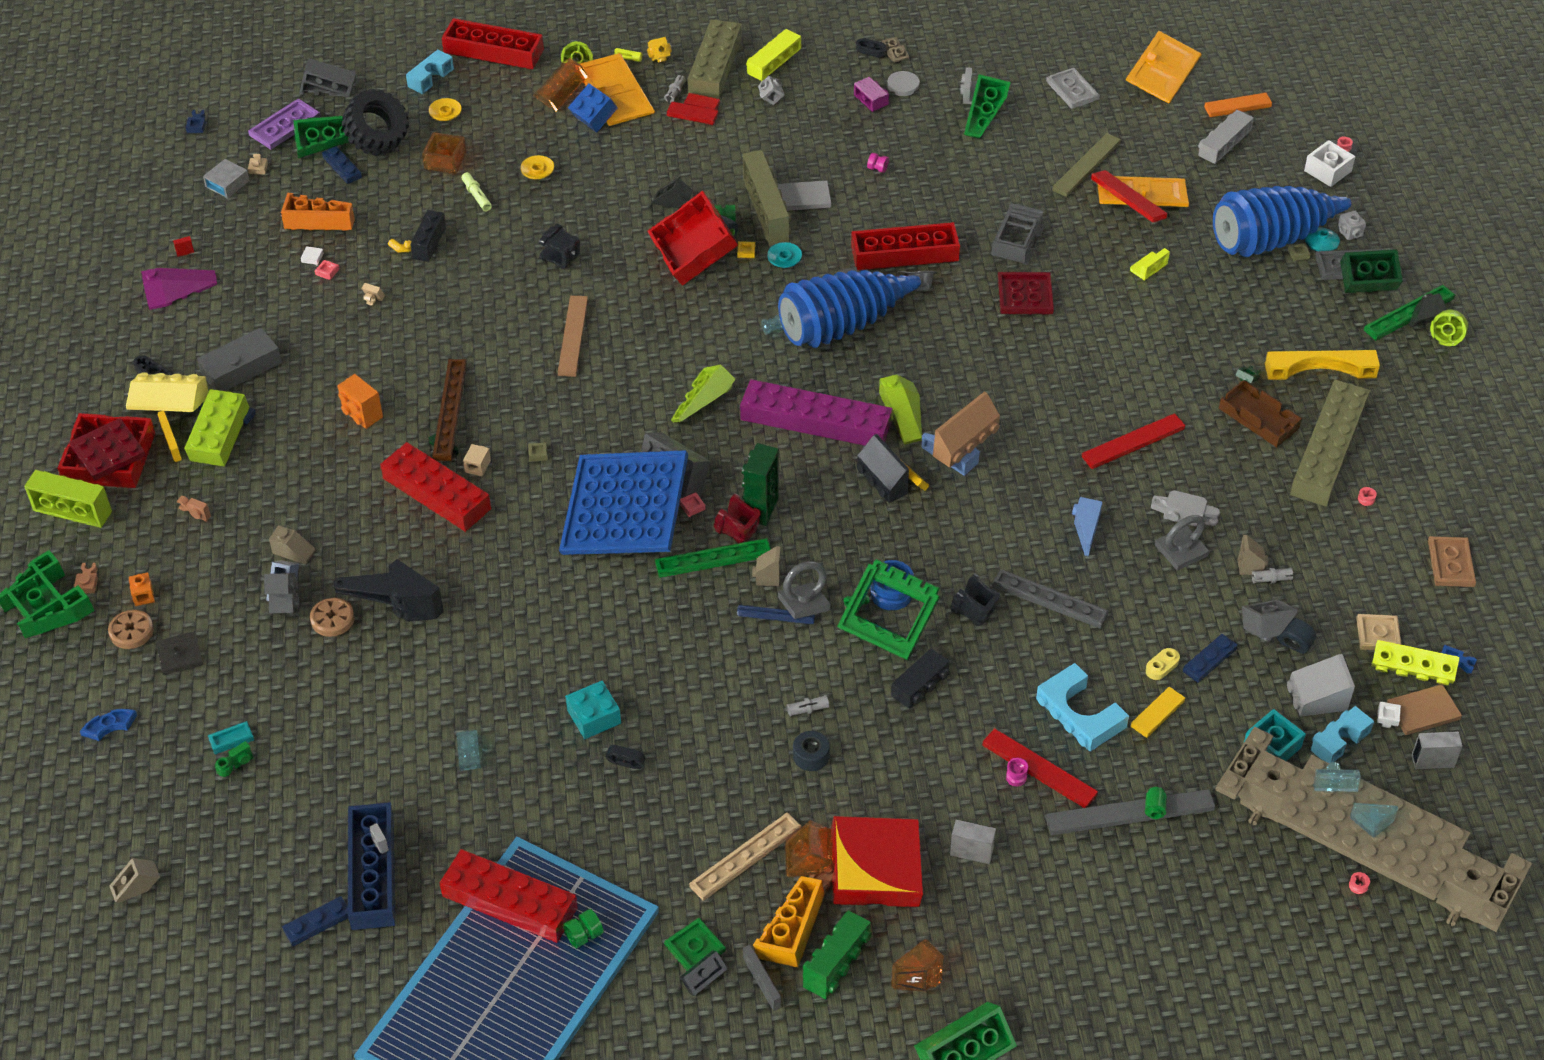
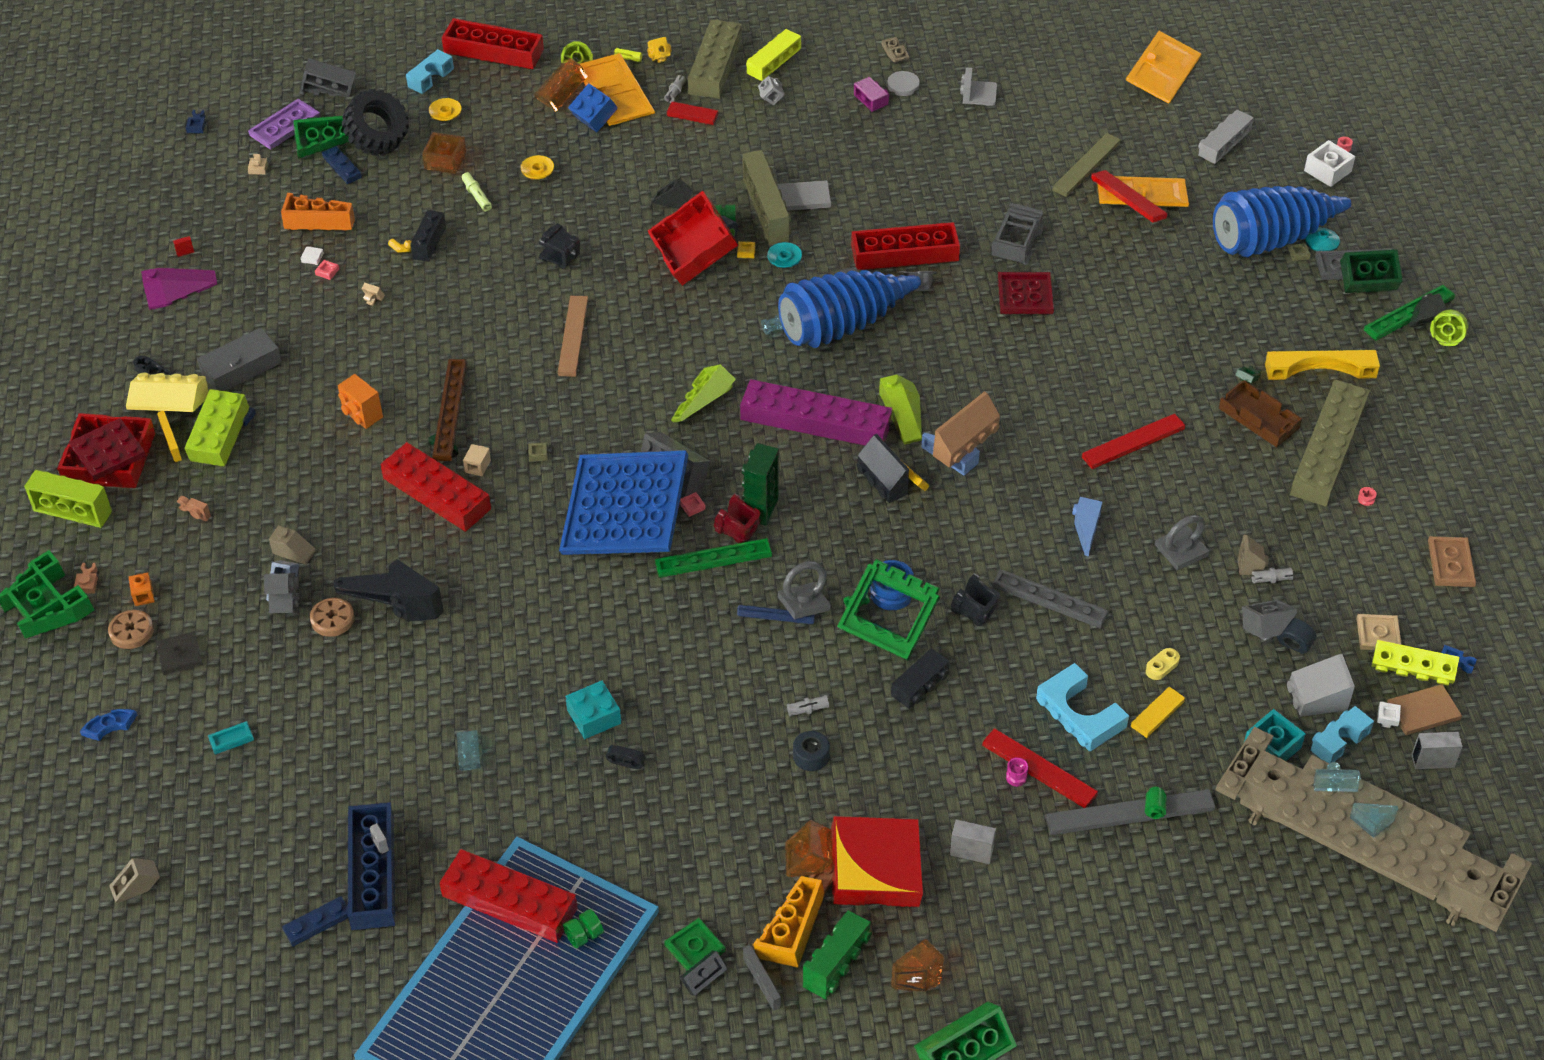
(226, 178): flat silver piece -> none
(237, 756): green plate -> none
(702, 101): red tile -> none
(745, 856): tan tile -> none
(768, 568): dark tan slope -> none
(871, 47): black plate -> none
(878, 162): dark pink wheel -> none
(986, 102): green wedge -> none
(1072, 88): light grey tile -> none
(1150, 264): neon yellow panel -> none
(1181, 505): light grey hinge -> none
(1209, 658): dark blue plate -> none
(1243, 104): orange tile -> none
(1351, 225): light grey brick -> none
(1358, 889): coral bush -> none

